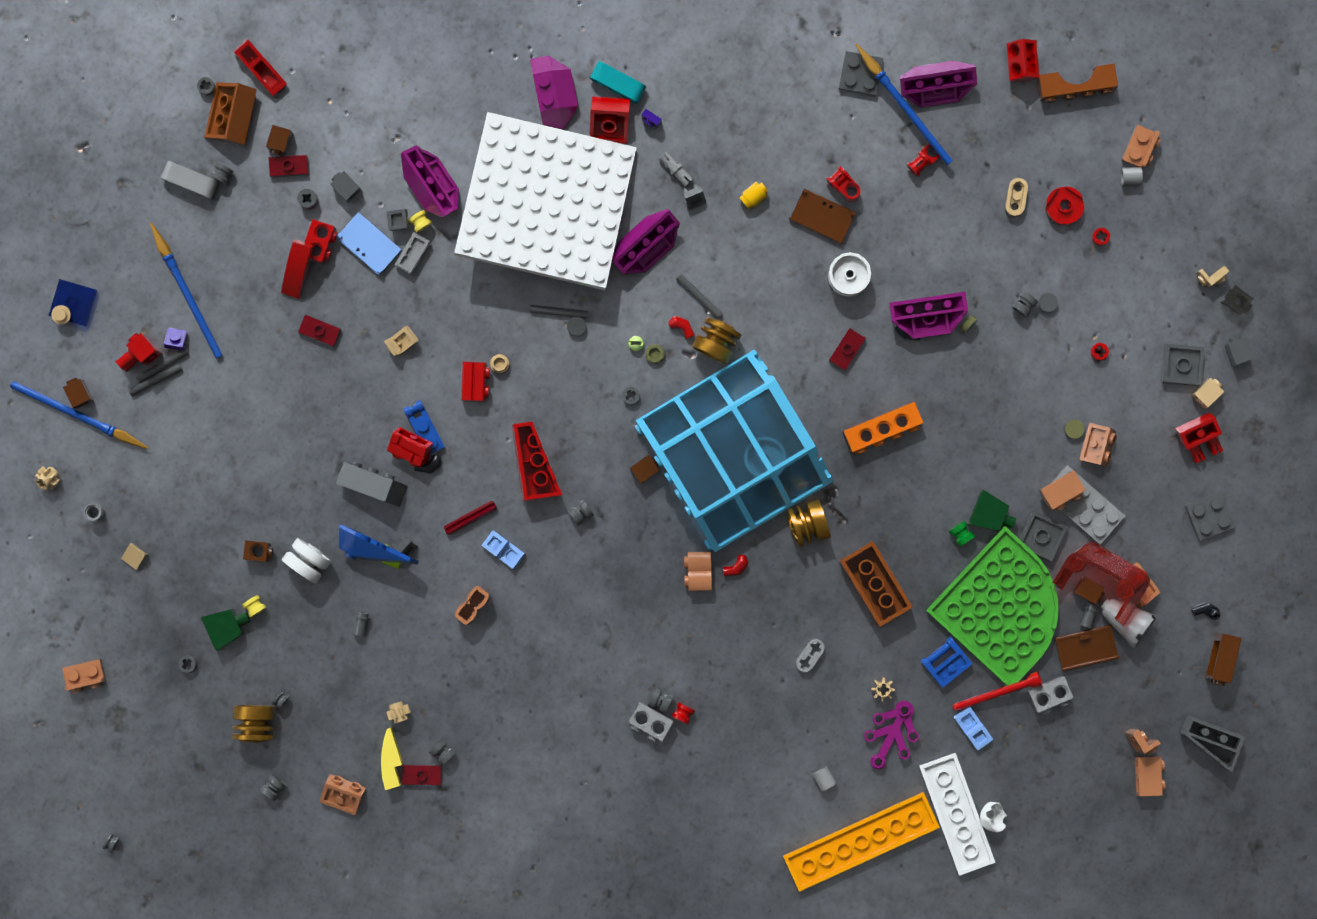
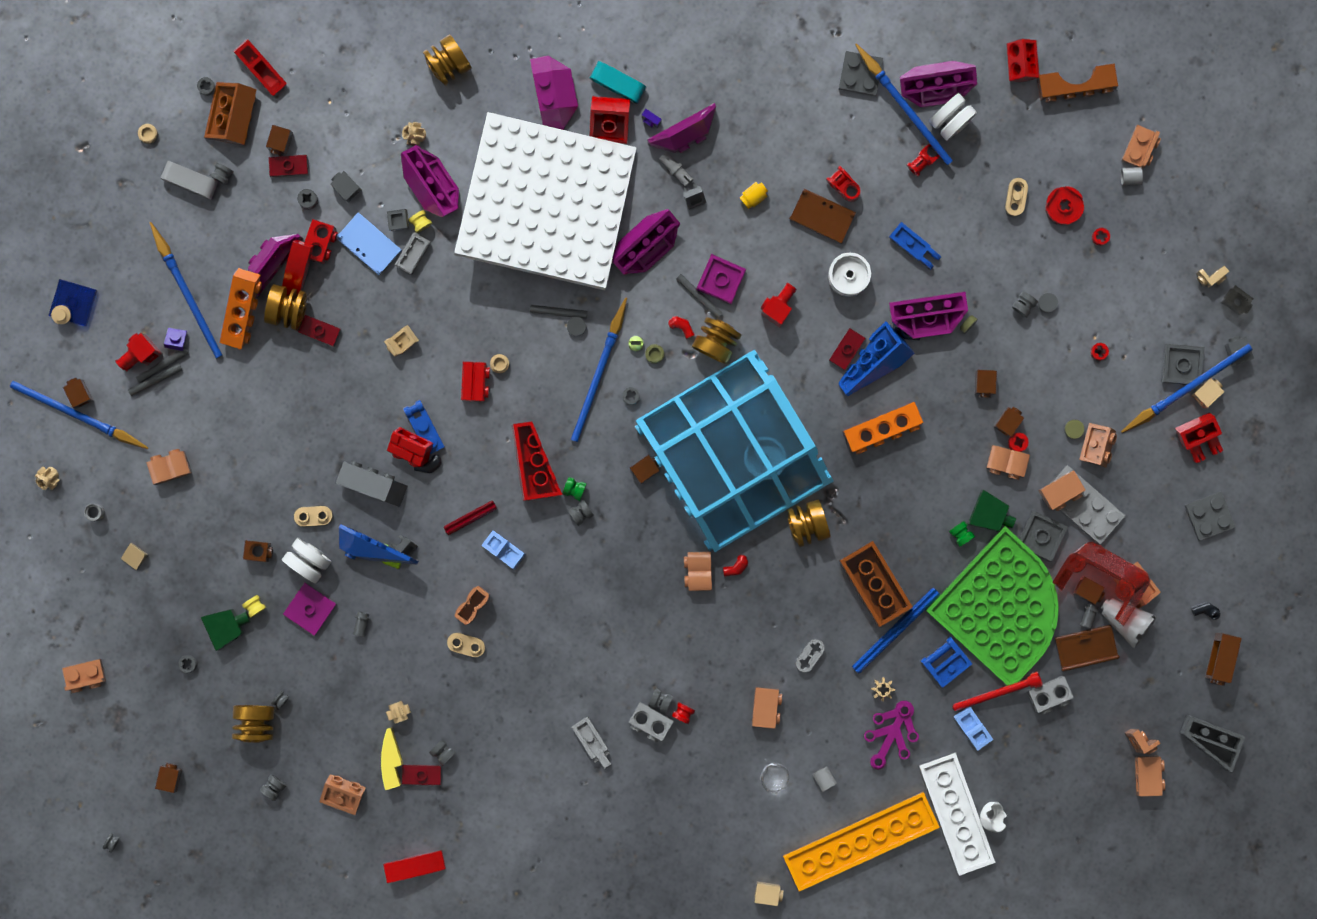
(147, 133): none -> tan tile
(168, 467): none -> nougat brick
(168, 778): none -> reddish brown brick
(231, 334): none -> orange brick
(271, 258): none -> magenta wedge
(280, 306): none -> pearl gold wheel
(309, 609): none -> magenta plate
(313, 516): none -> tan plate
(414, 133): none -> tan gear
(414, 866): none -> red slope
(447, 60): none -> pearl gold wheel
(466, 644): none -> tan plate
(577, 492): none -> green wheel
(592, 741): none -> light grey hinge
(615, 327): none -> blue piece
(685, 132): none -> magenta wedge
(721, 279): none -> magenta plate
(765, 707): none -> nougat brick
(768, 894): none -> tan brick
(774, 777): none -> clear hair
(776, 308): none -> red brick
(881, 356): none -> blue wedge
(896, 630): none -> blue axle
(913, 244): none -> blue hinge
(955, 119): none -> white wheel
(985, 383): none -> reddish brown brick
(1007, 462): none -> nougat brick
(1009, 421): none -> reddish brown brick
(1014, 443): none -> red wheel
(1147, 415): none -> blue piece

